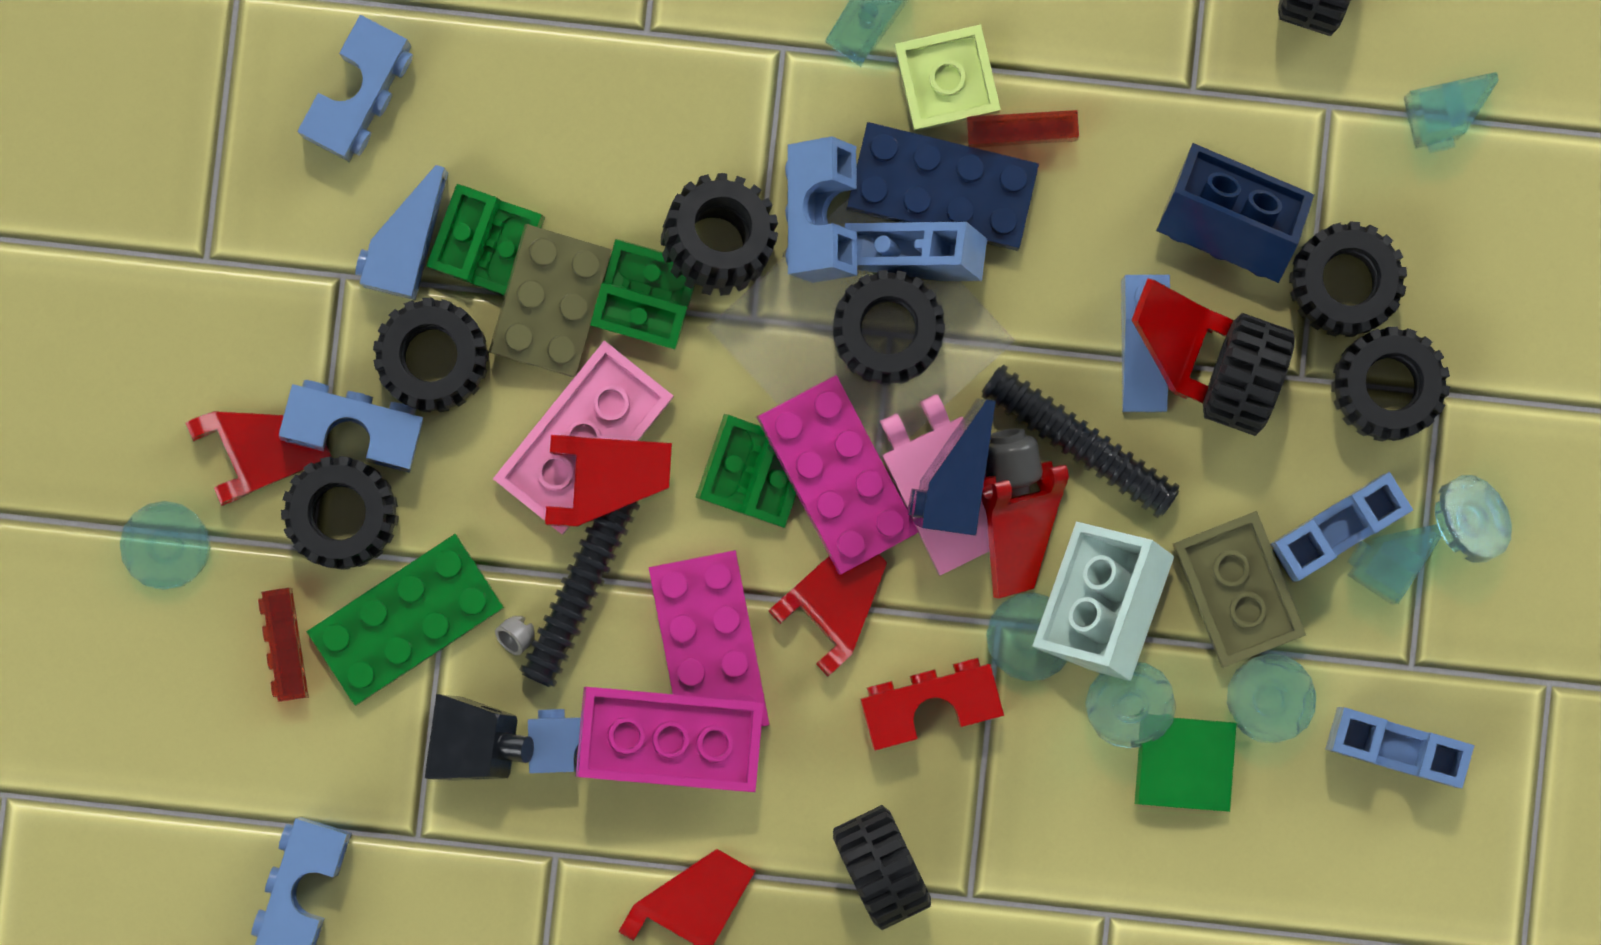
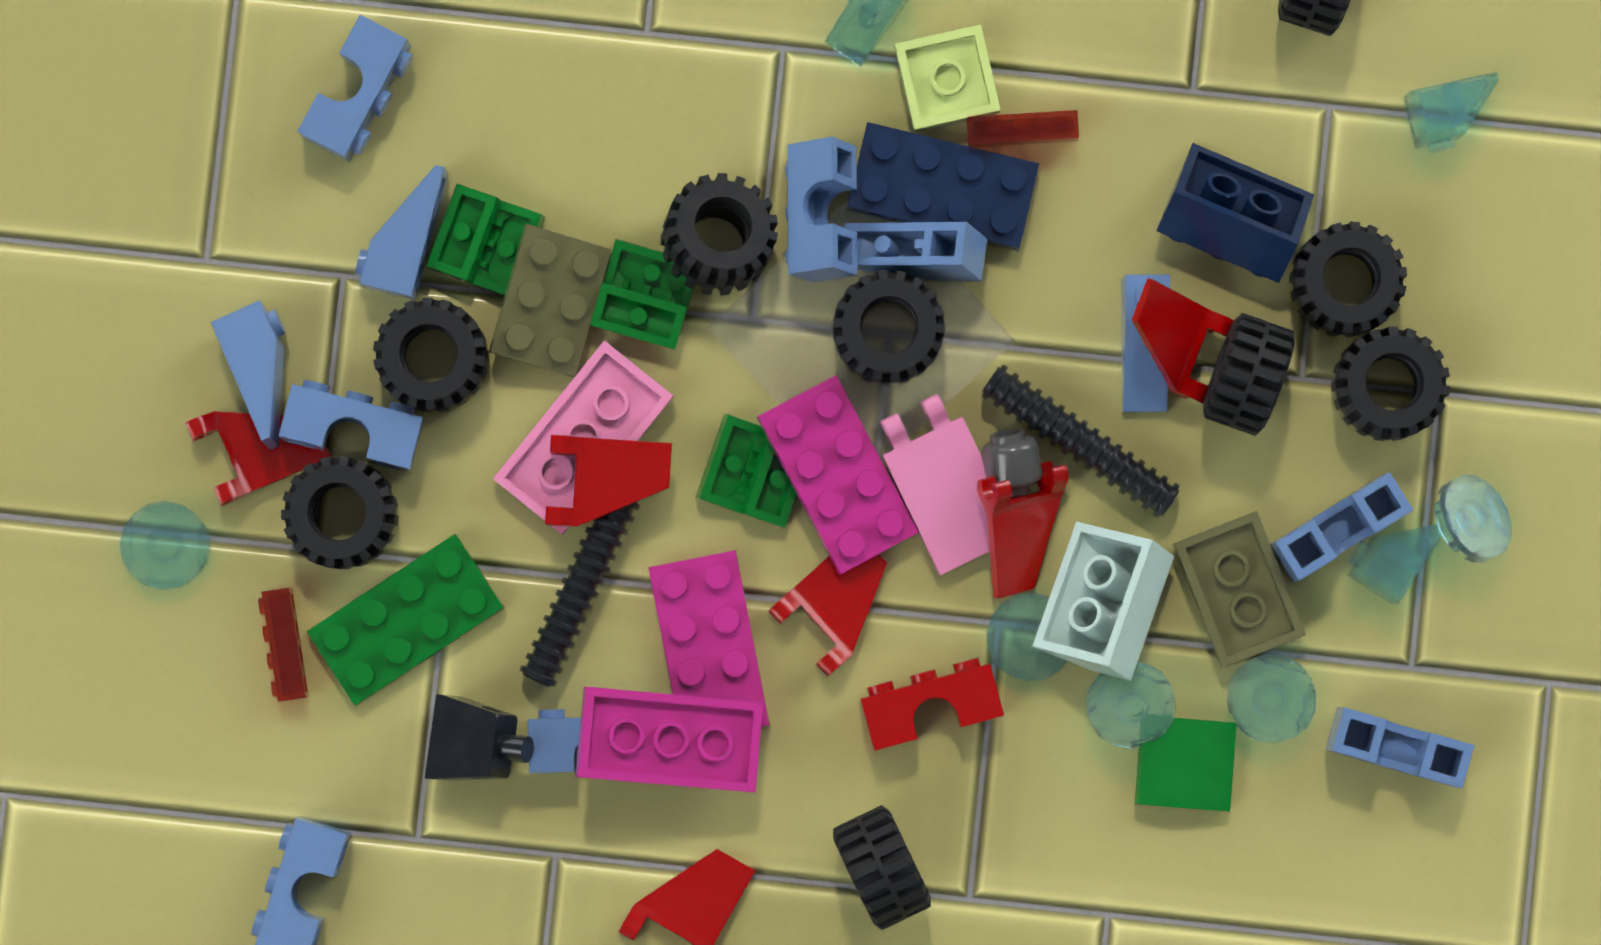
(257, 363): none -> medium blue slope
(515, 635): light grey hinge -> none
(954, 482): dark blue slope -> none

